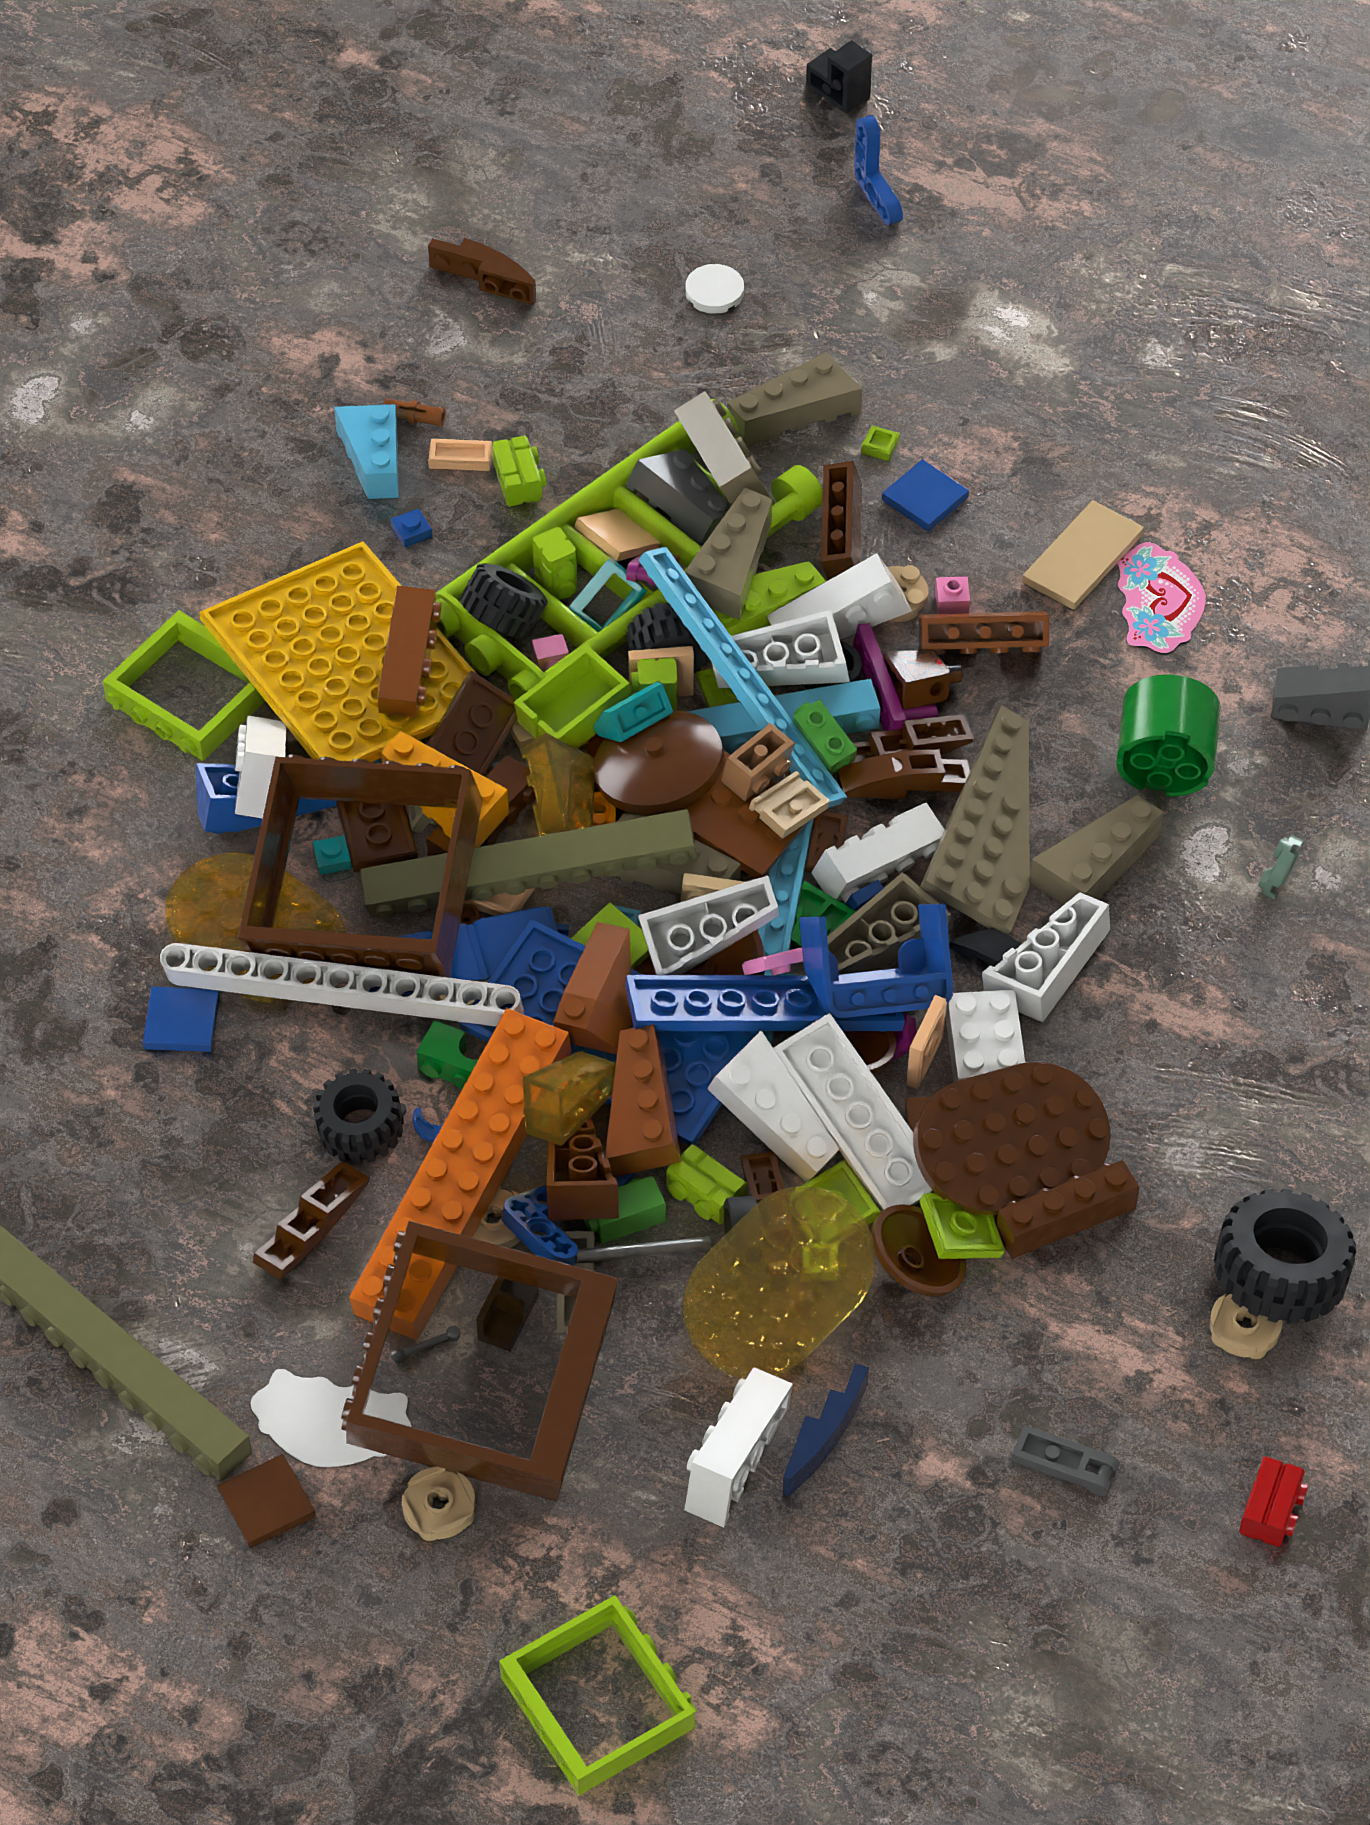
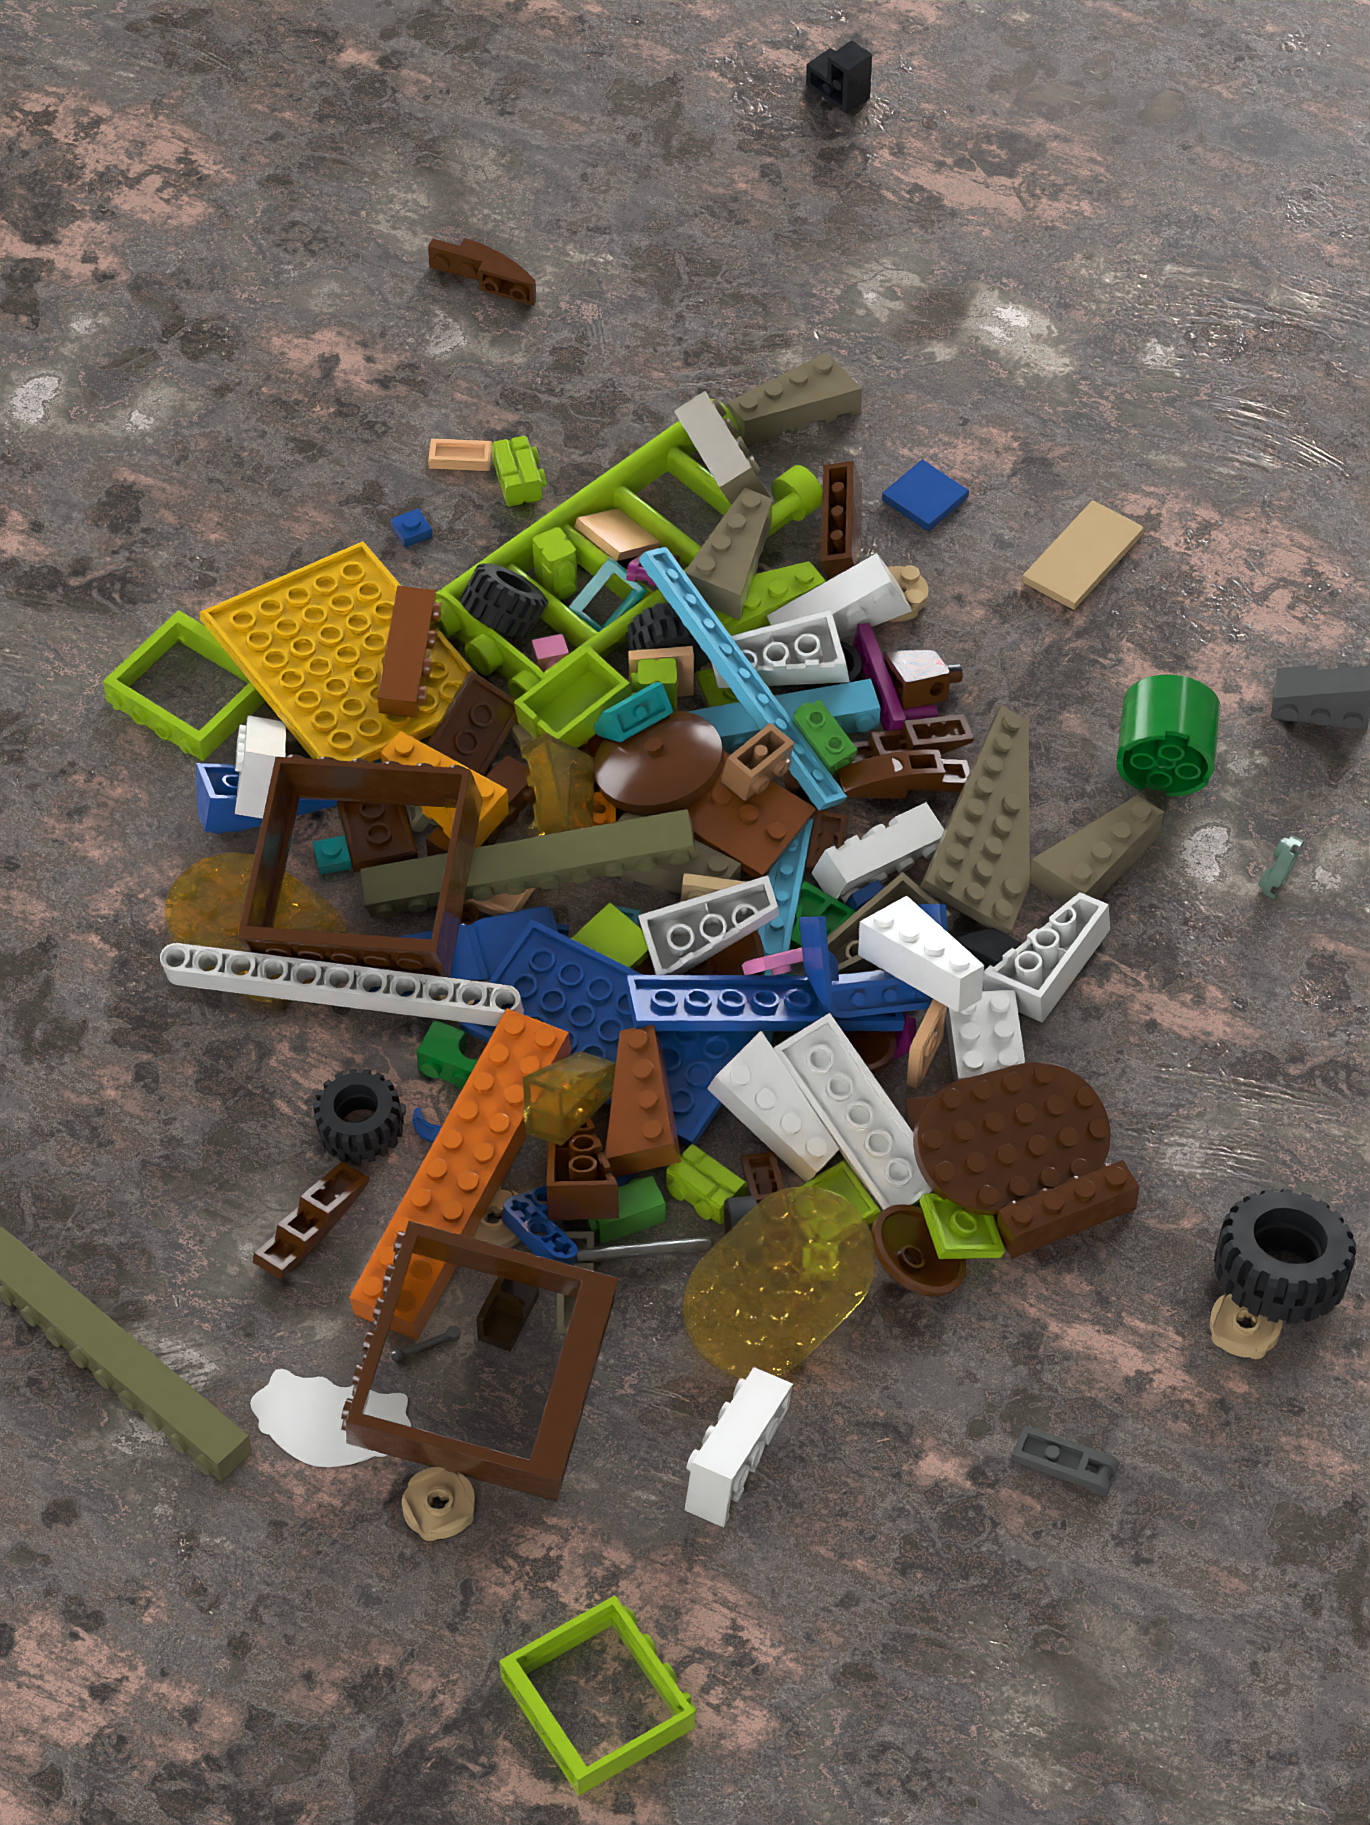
(181, 1019): blue tile -> none
(266, 1501): reddish brown tile -> none
(372, 445): medium azure wedge -> none
(416, 412): dark orange pin -> none
(596, 998): dark orange wedge -> none
(682, 491): dark grey wedge -> none
(714, 288): white tile -> none
(789, 804): tan plate -> none
(821, 1436): dark blue slope -> none
(868, 174): blue beam -> none
(880, 443): lime tile -> none
(921, 954): none -> white wedge
(952, 595): bright pink plate -> none
(984, 630): dark orange brick -> none
(1160, 596): sticker -> none
(1272, 1502): red brick -> none

